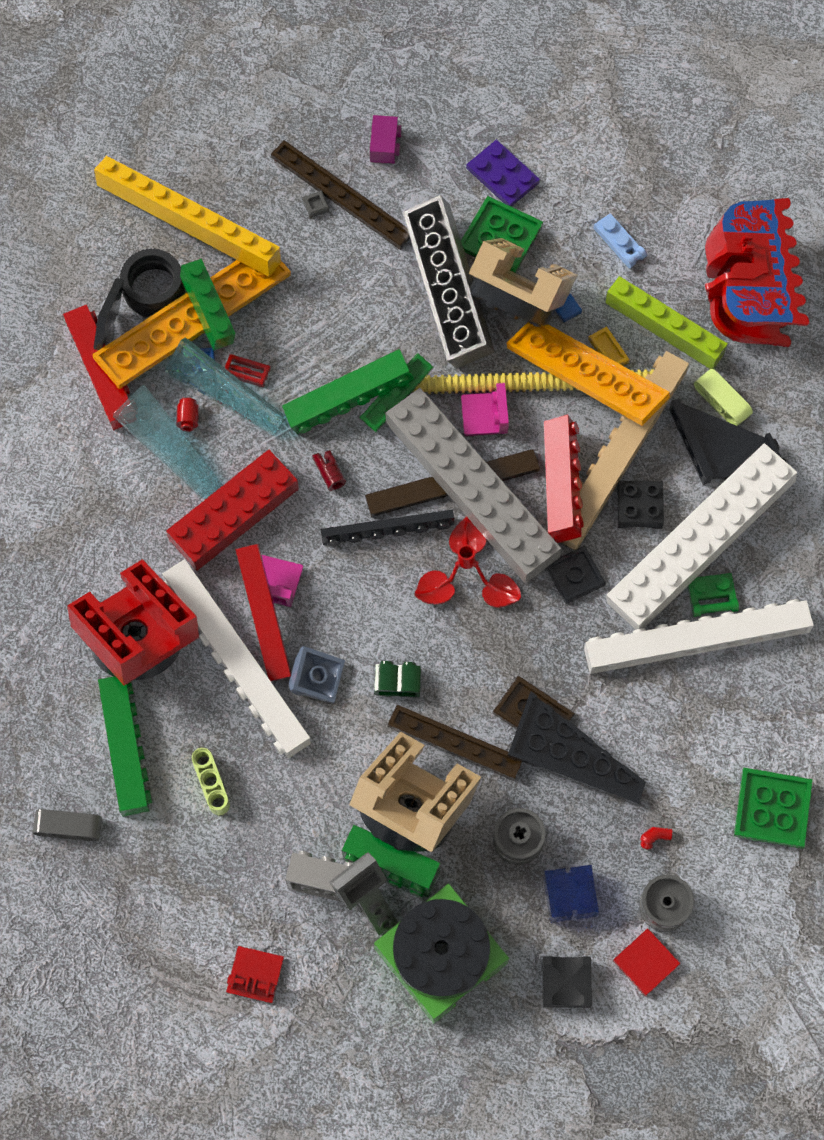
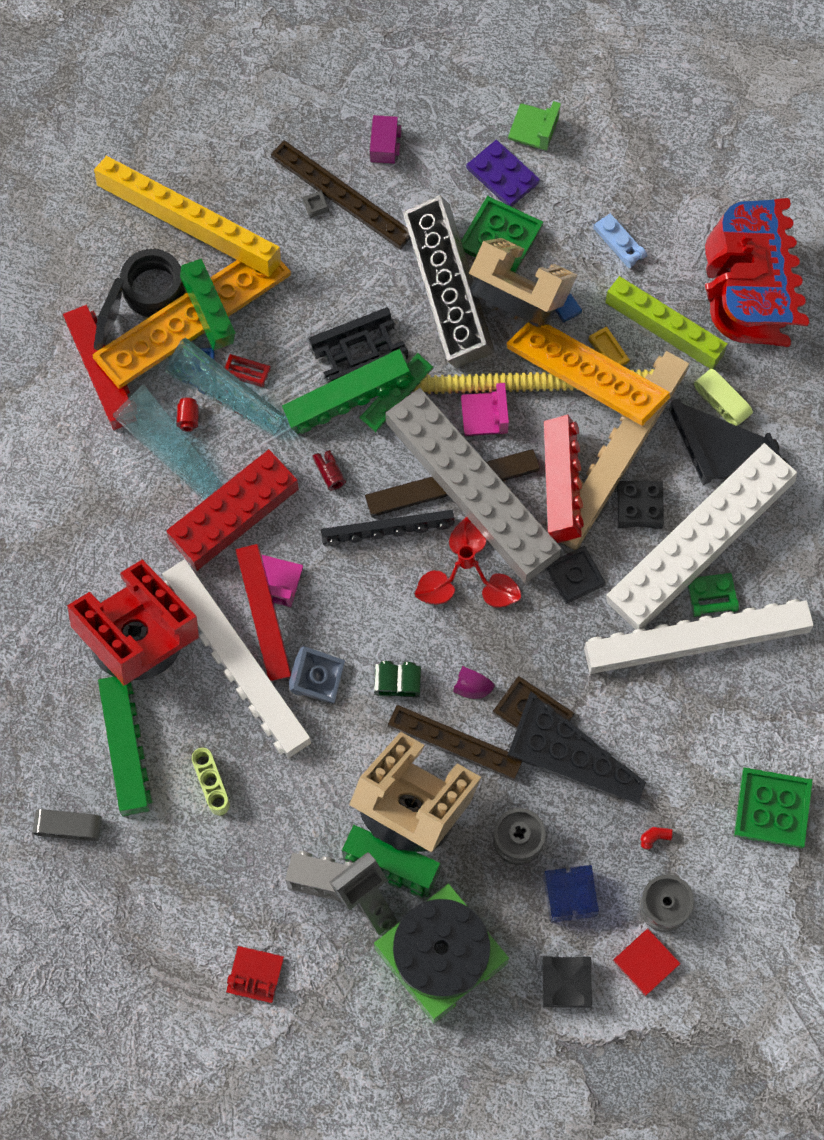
(351, 334): none -> black fence
(472, 684): none -> magenta brick
(535, 125): none -> bright green bracket

